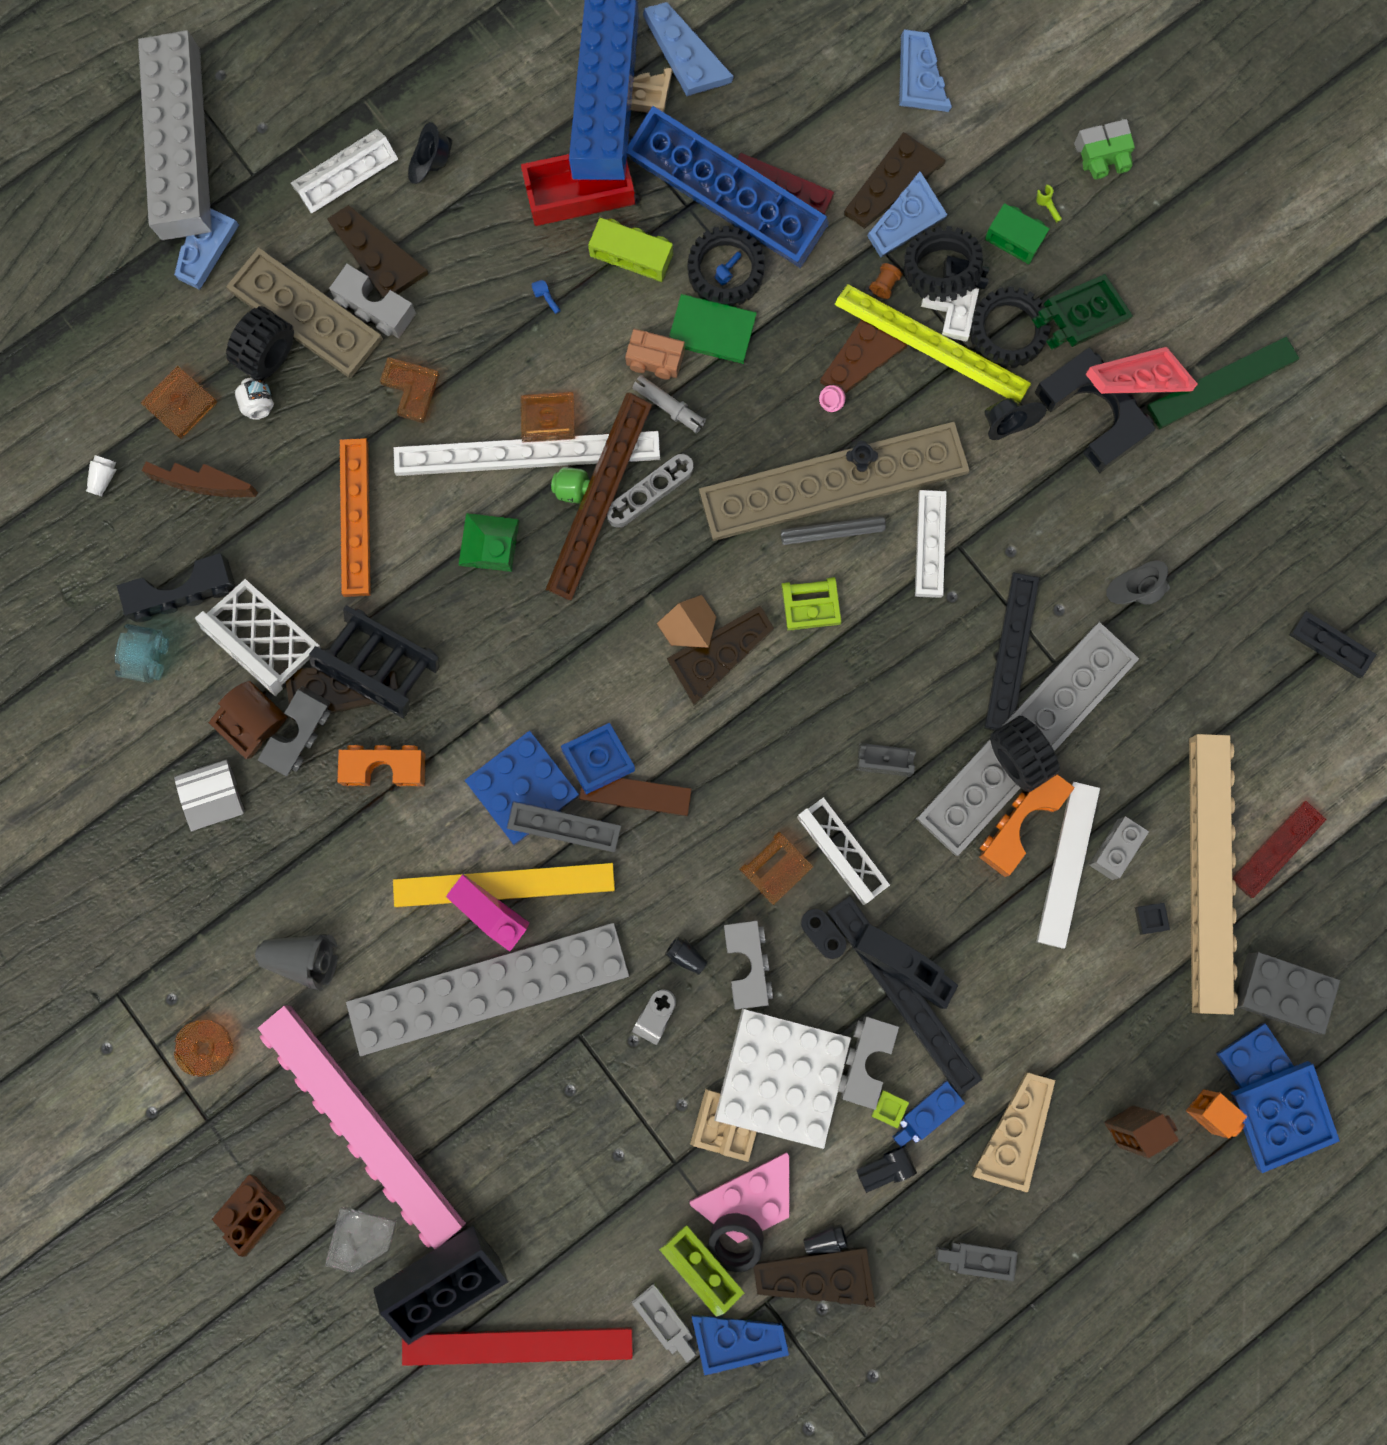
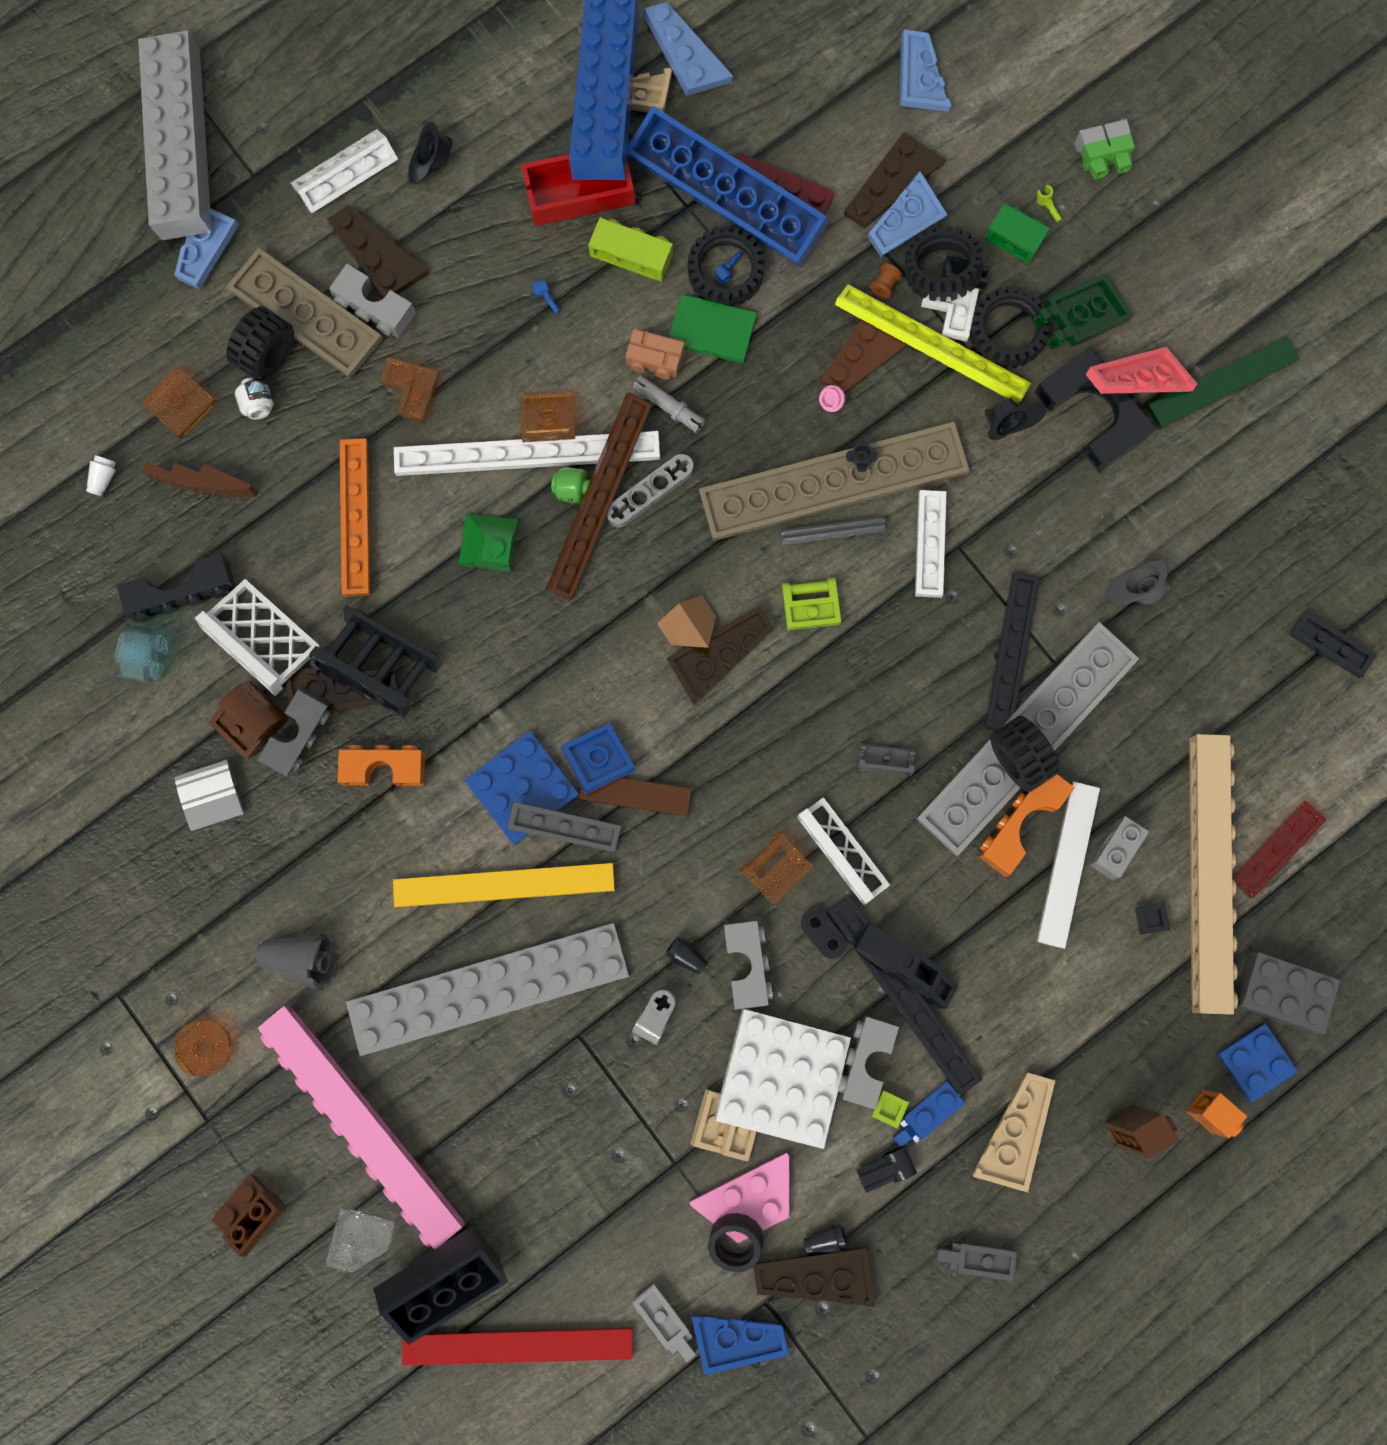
(488, 912): dark pink slope -> none
(701, 1271): lime brick -> none
(1285, 1116): blue plate -> none

